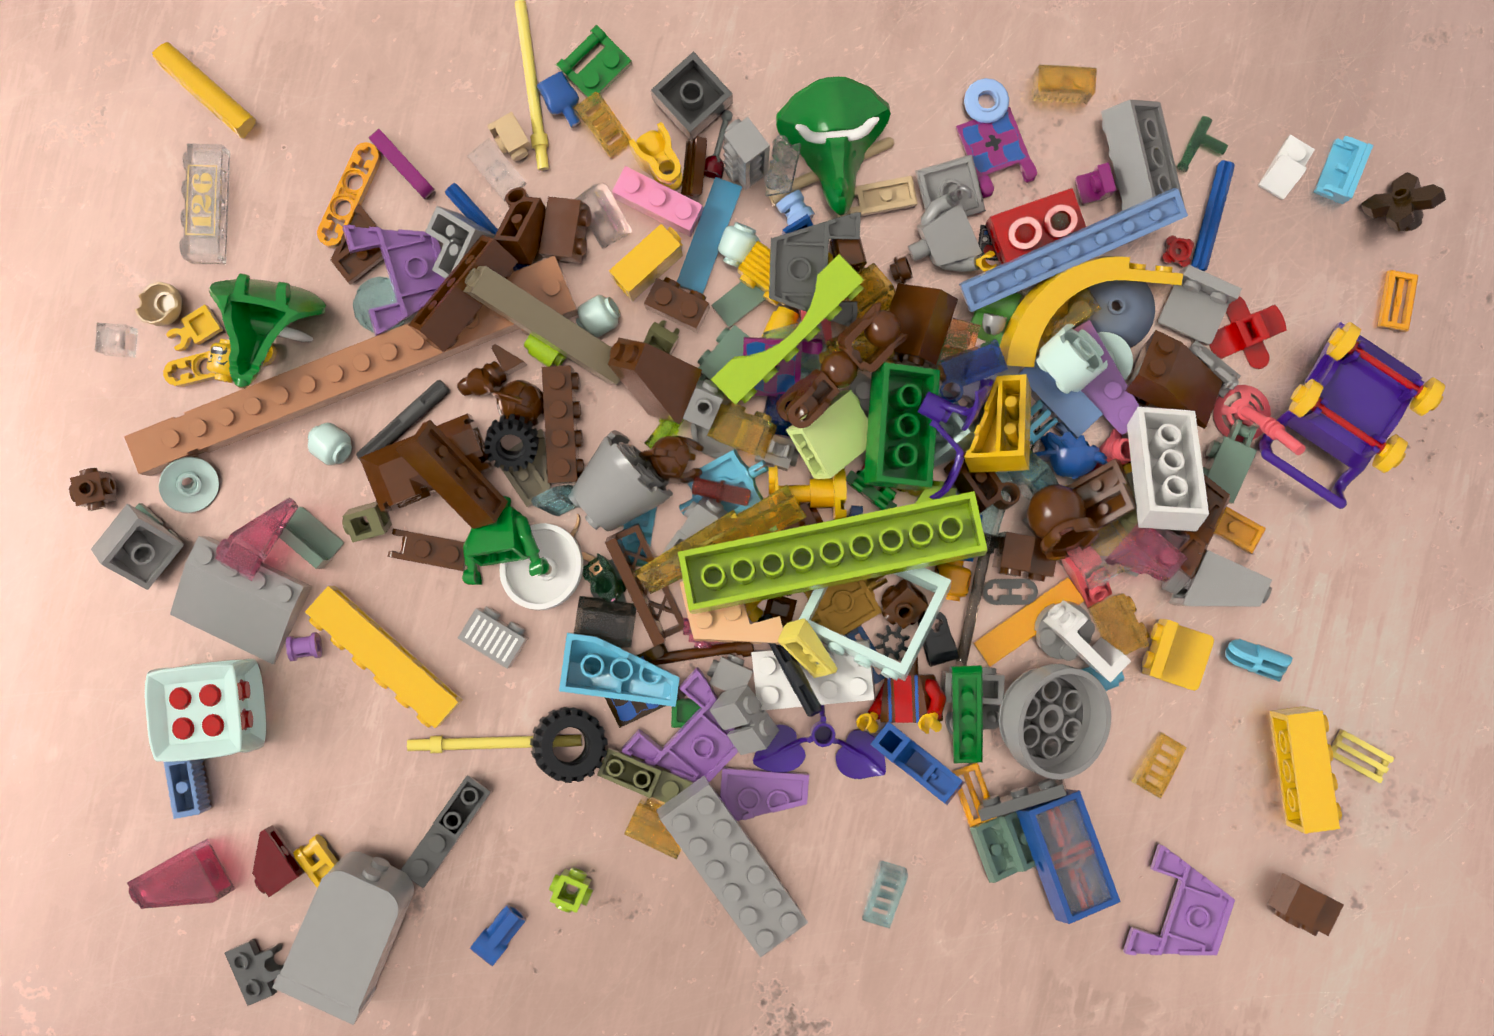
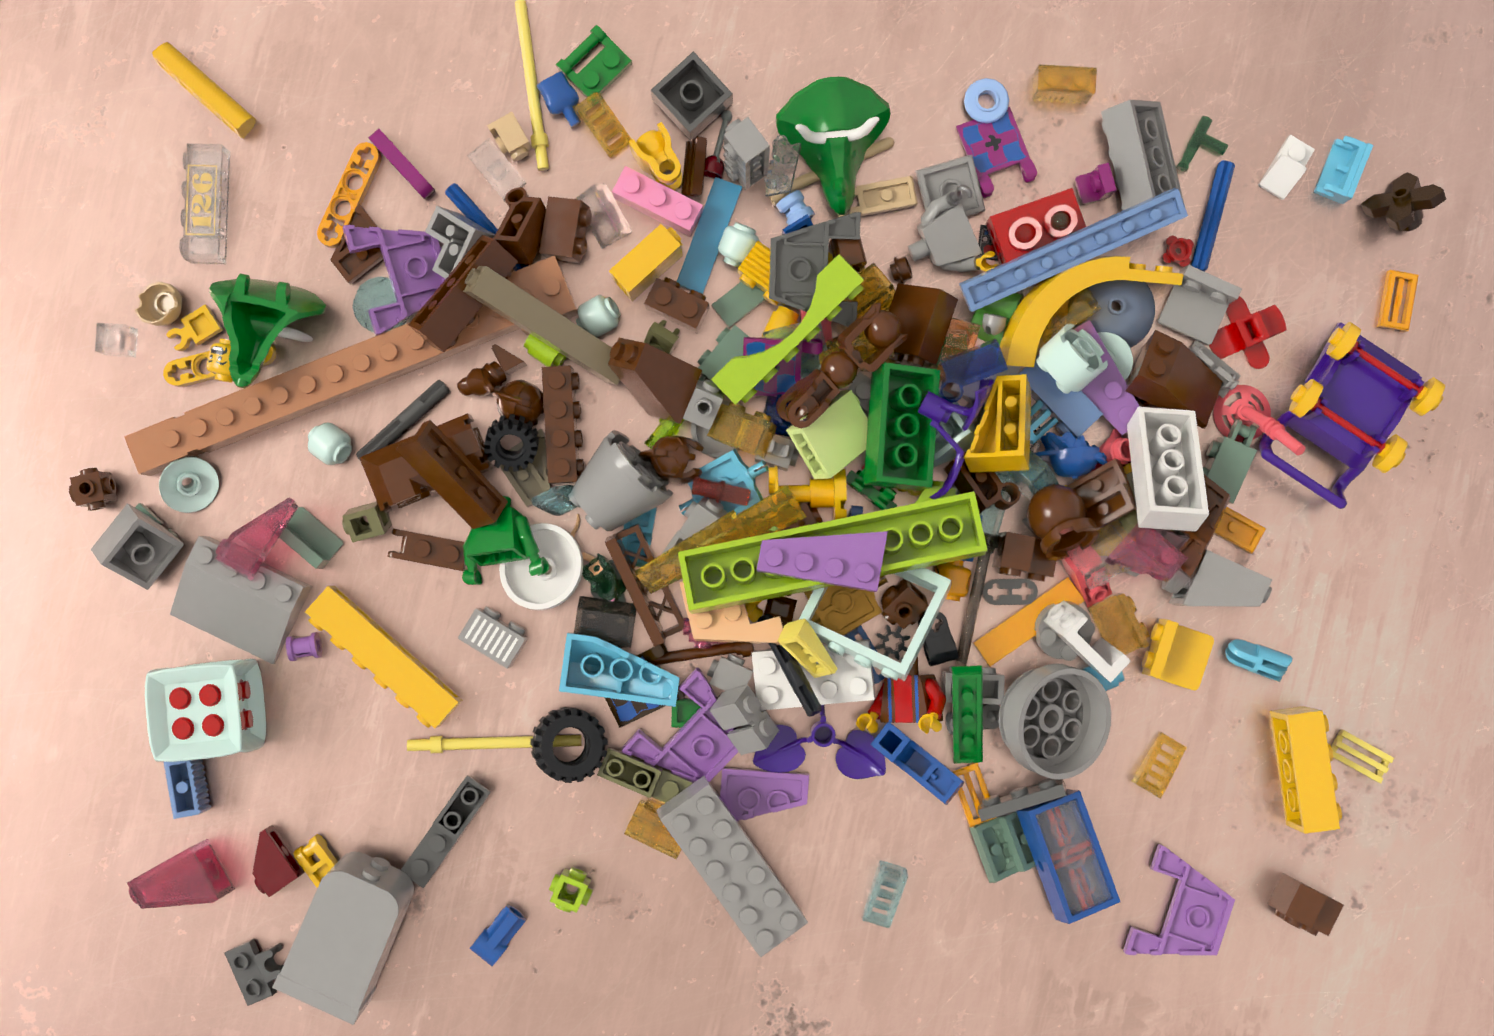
(830, 559): none -> medium lavender wing

